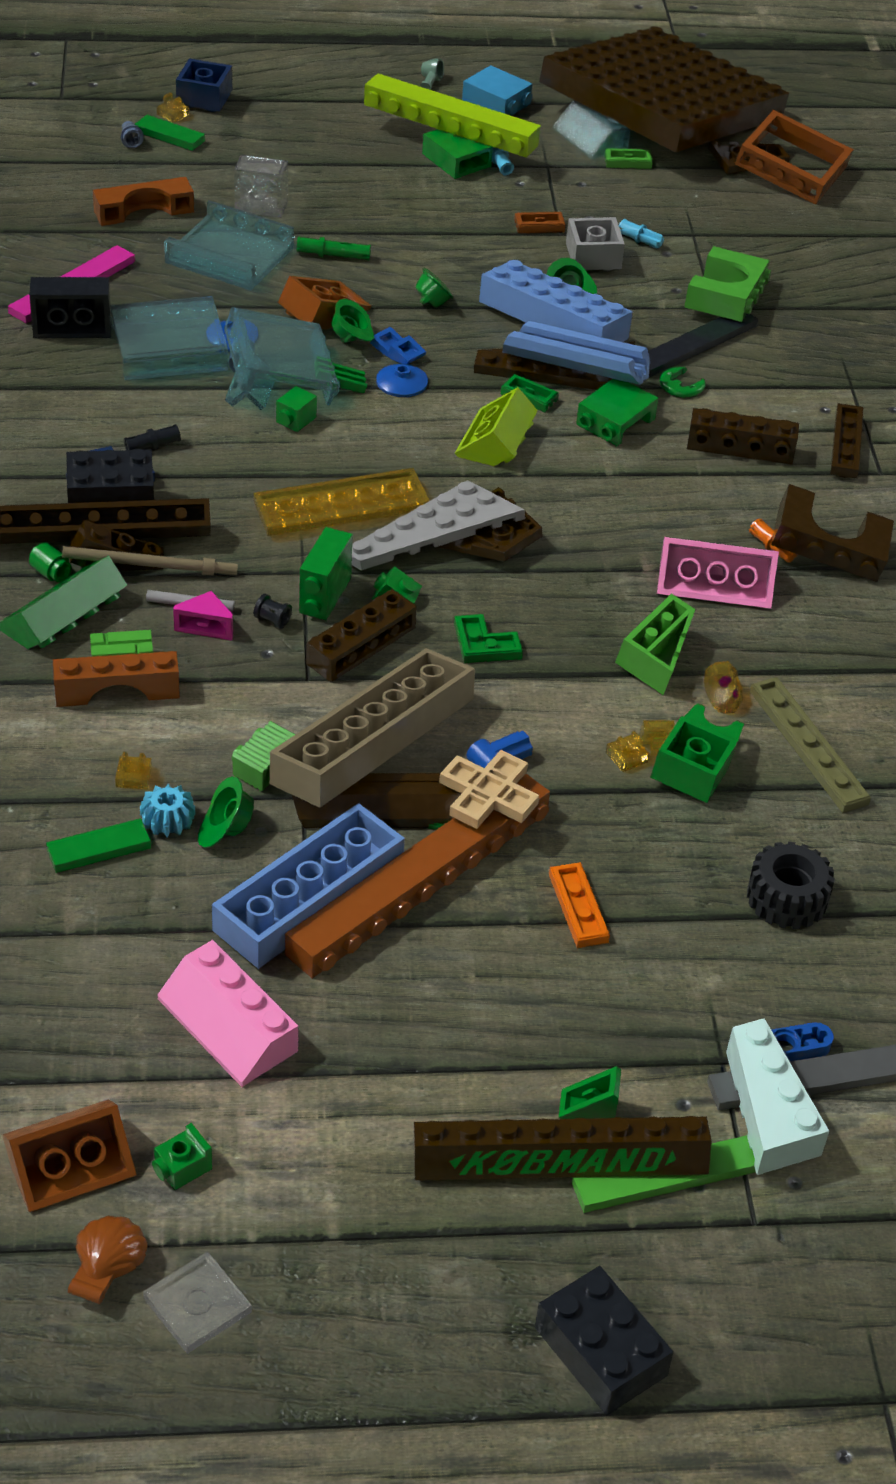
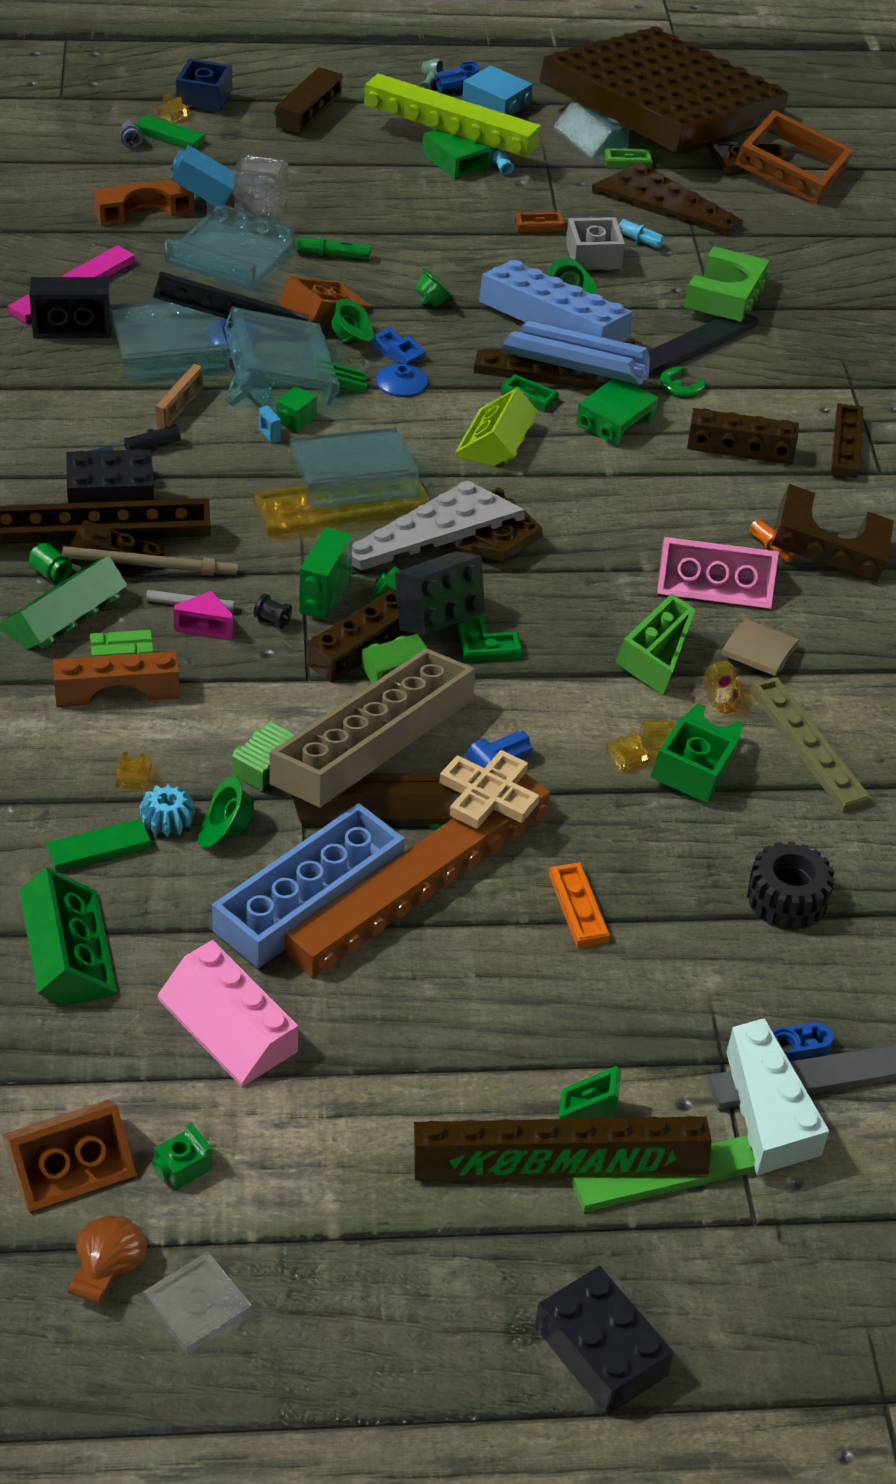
(66, 939): none -> green slope
(179, 396): none -> medium nougat tile
(202, 175): none -> dark azure brick
(212, 299): none -> black tile
(269, 424): none -> dark azure tile
(308, 100): none -> dark brown brick
(355, 467): none -> clear light blue panel
(385, 657): none -> bright green brick
(440, 592): none -> black brick
(454, 78): none -> blue piece
(663, 196): none -> dark brown wing
(760, 647): none -> dark tan slope

